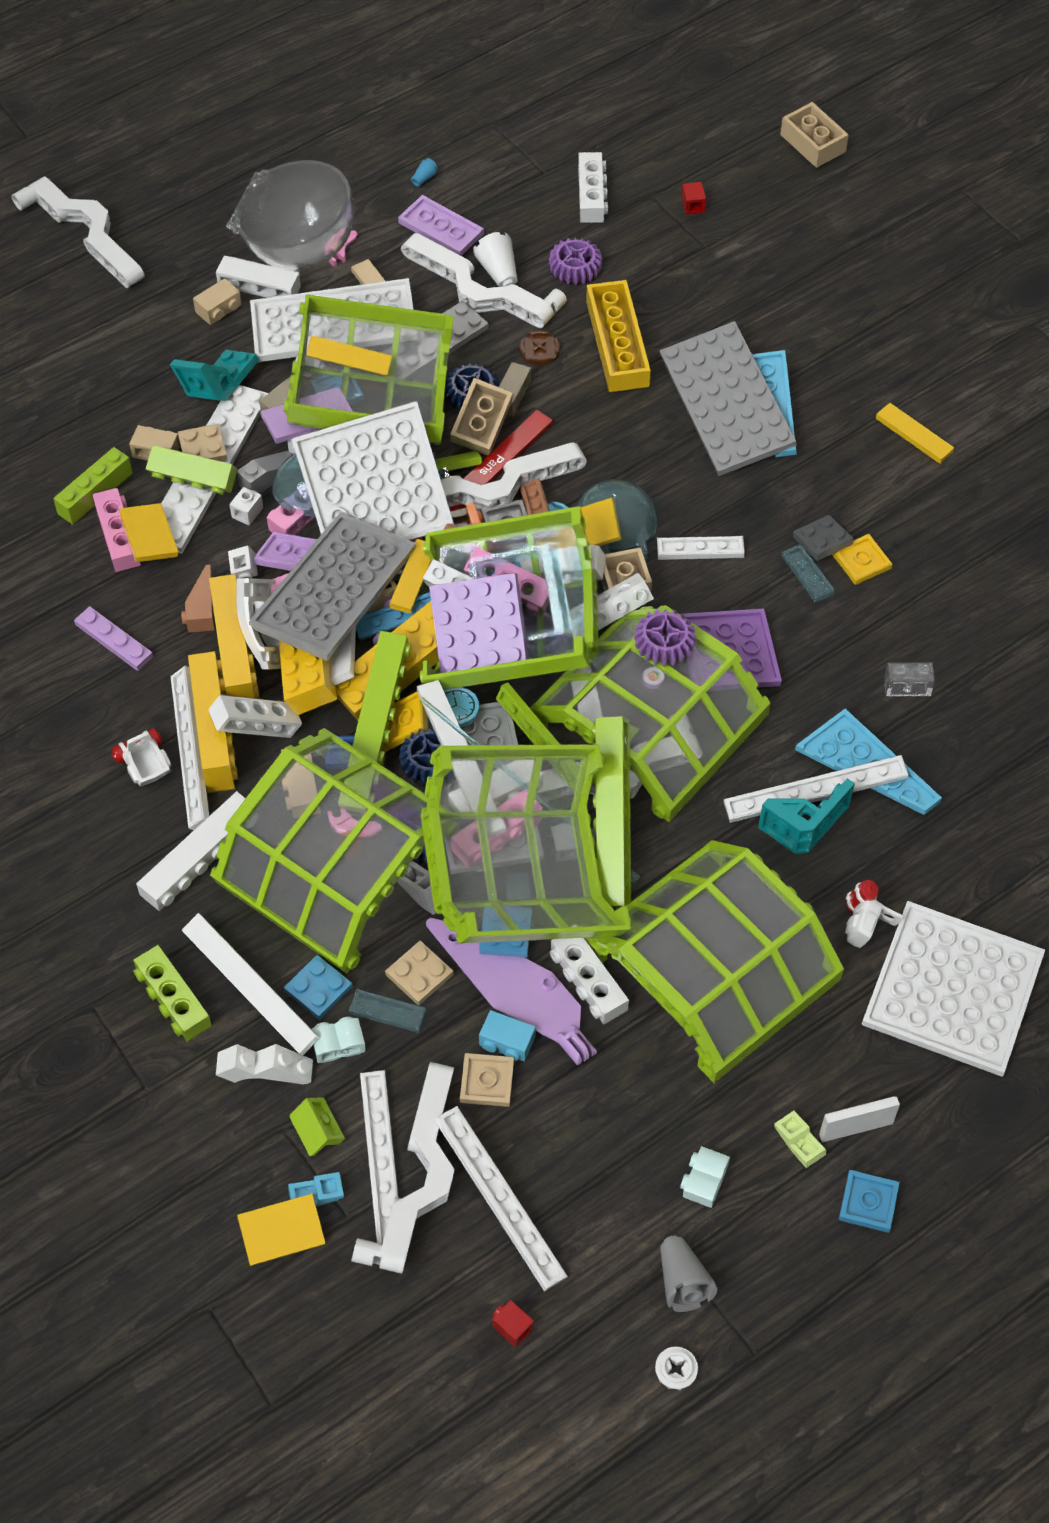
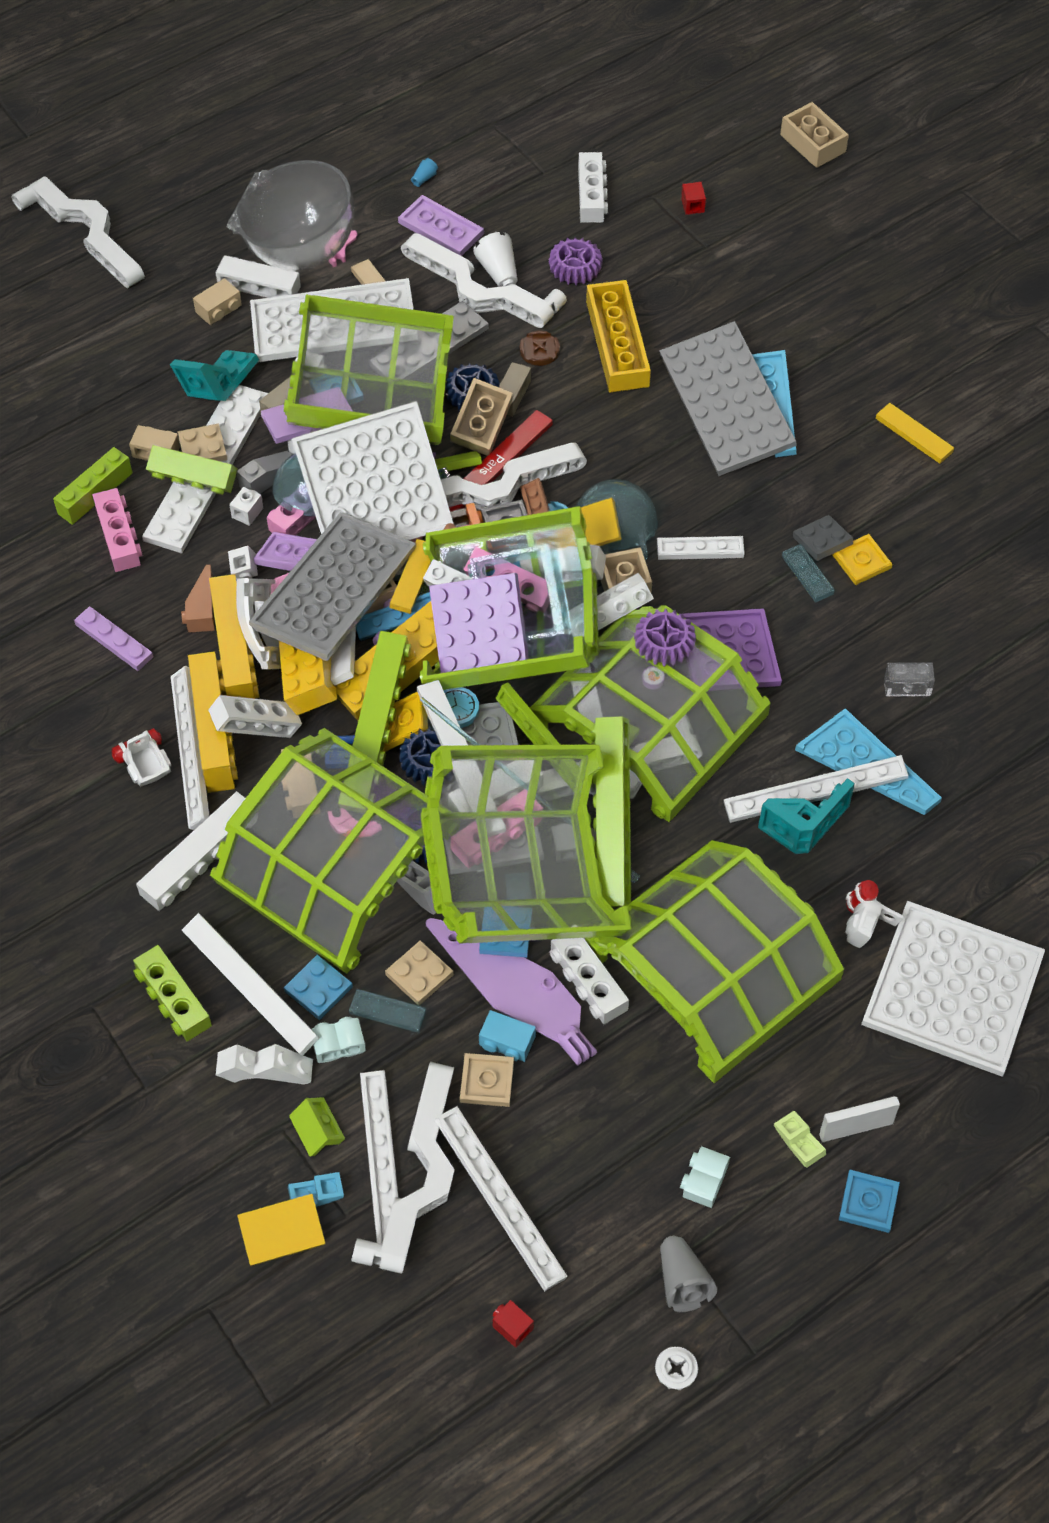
(148, 532): yellow tile -> none
(349, 356): yellow tile -> none

